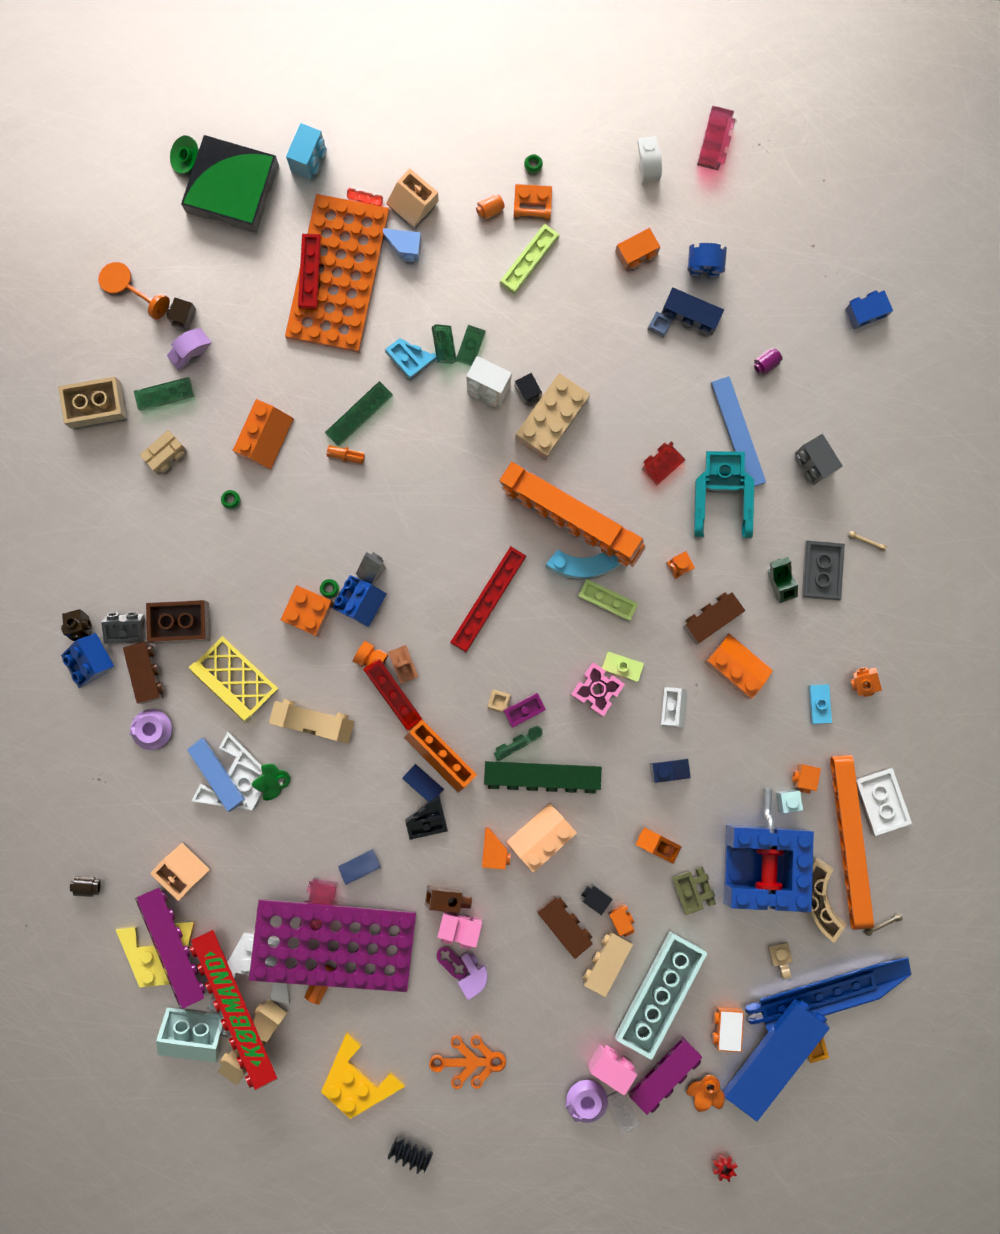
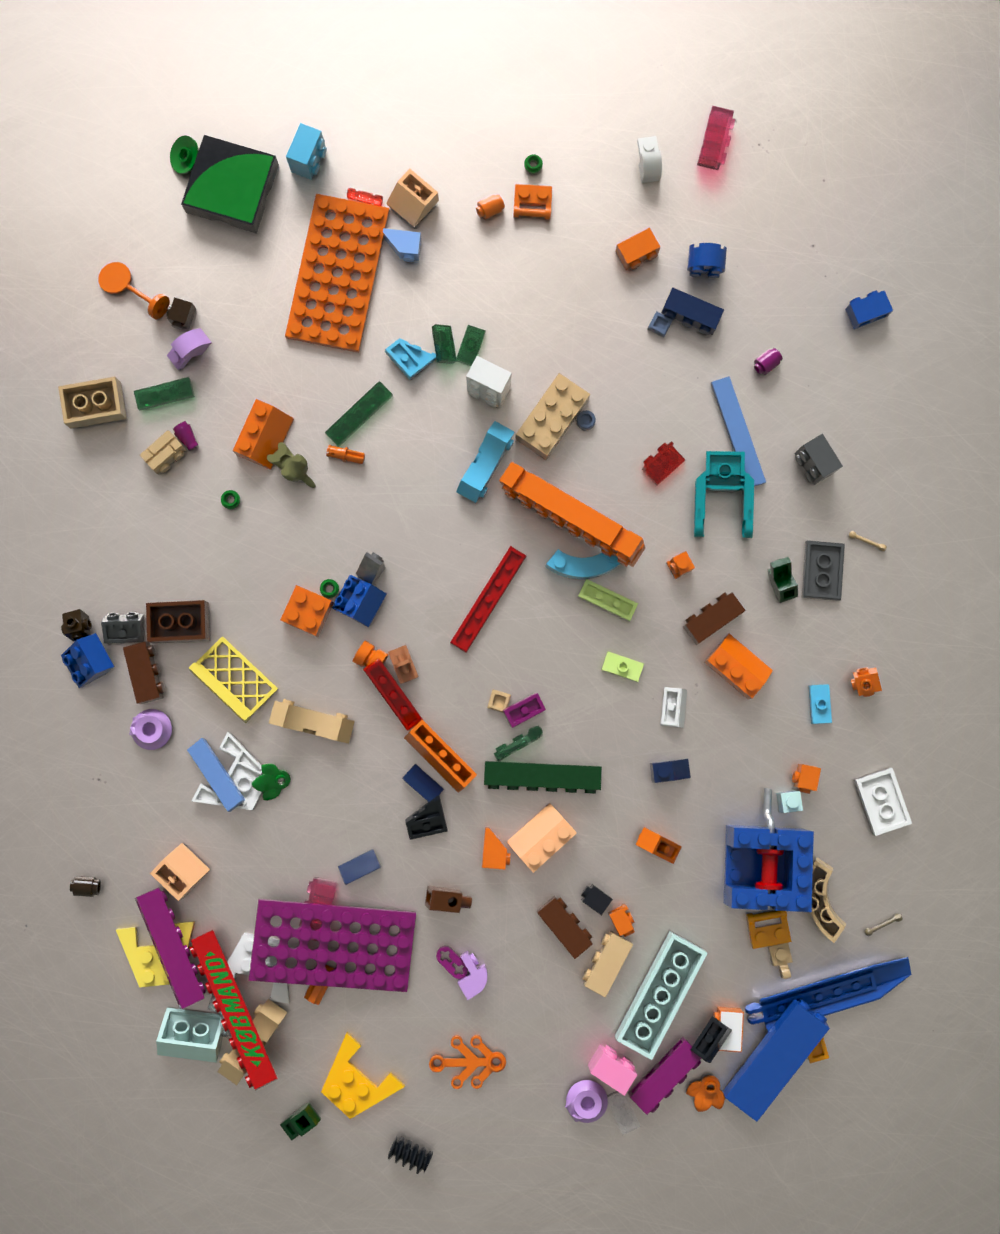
(185, 434): none -> magenta cone
(293, 467): none -> olive animal
(301, 1121): none -> dark green brick
(309, 271): red tile -> none
(460, 929): bright pink brick -> none
(489, 455): none -> medium azure brick
(528, 389): black brick -> none
(529, 259): yellowish green tile -> none
(586, 420): none -> sand blue tile
(609, 687): bright pink brick -> none
(688, 893): olive plate -> none
(711, 1039): none -> black slope
(719, 1168): red gear -> none
(768, 934): none -> light orange plate
(852, 842): orange beam -> none

